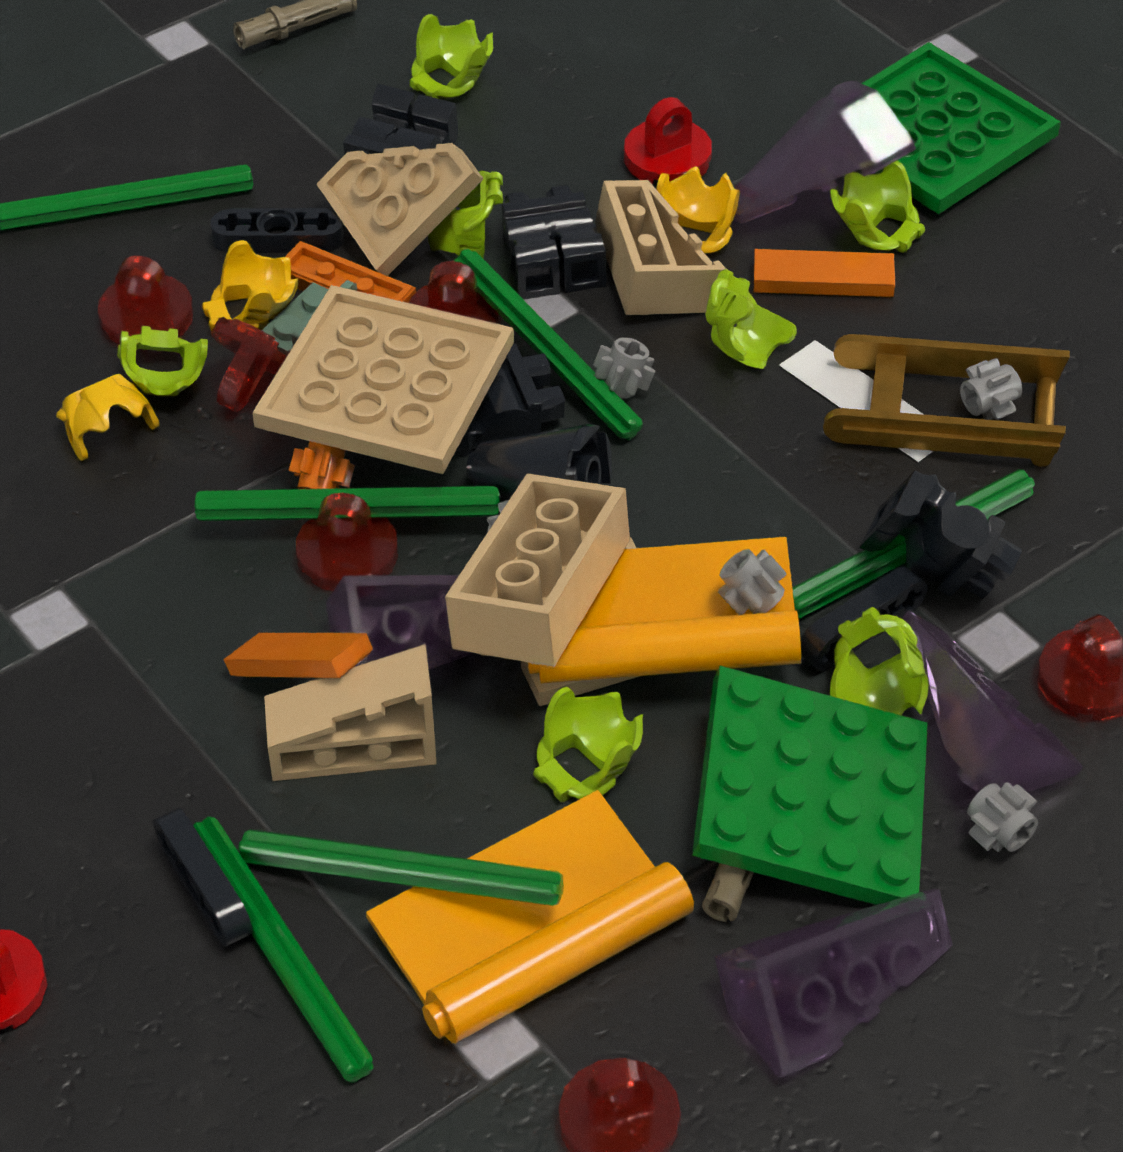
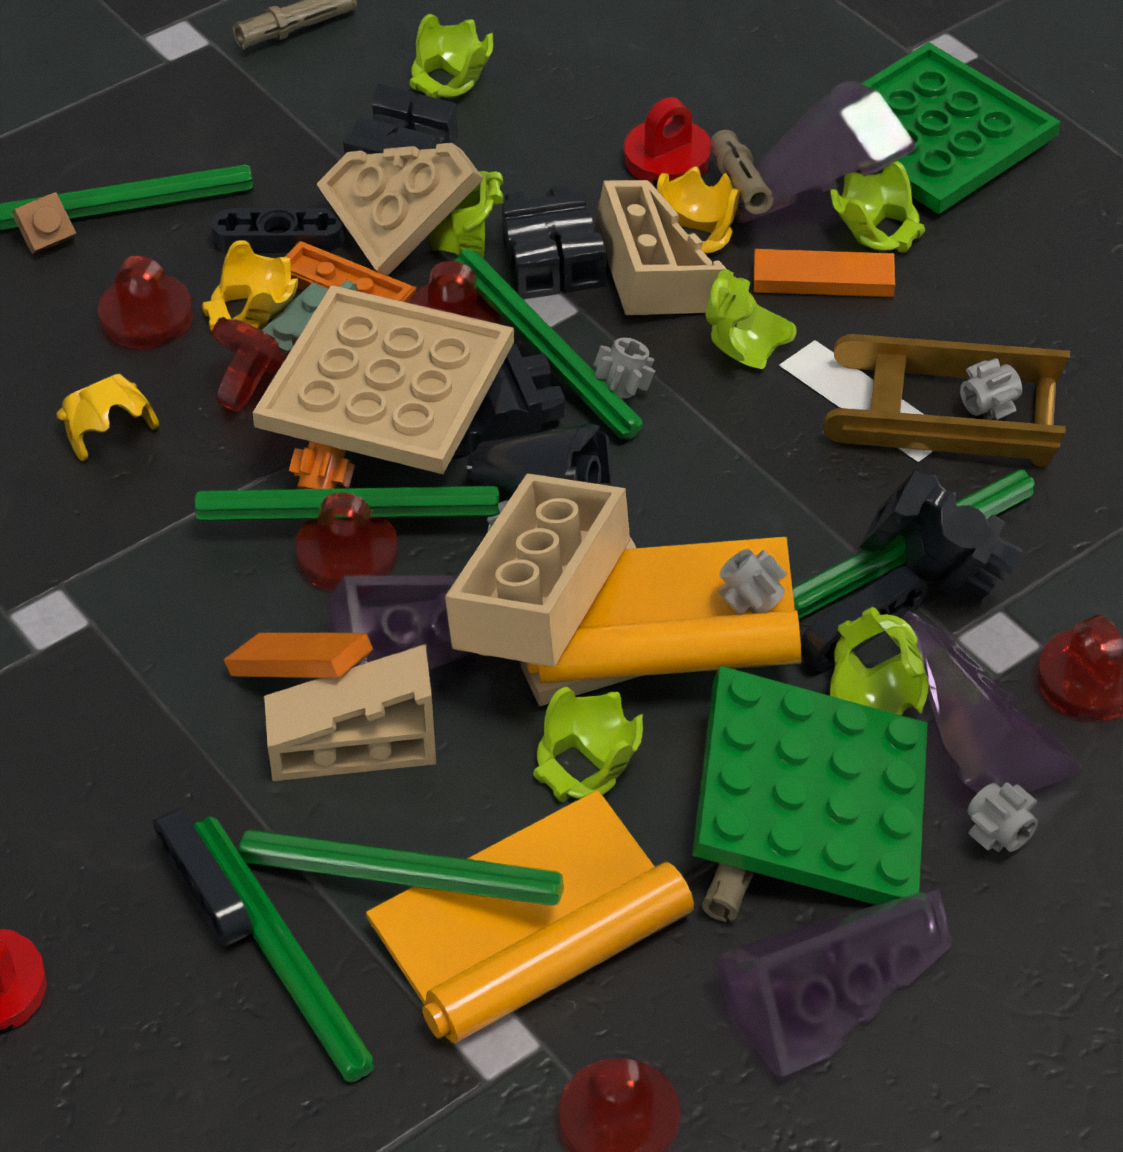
(44, 223): none -> medium nougat plate
(162, 383): lime helmet -> none
(739, 166): none -> dark tan pin

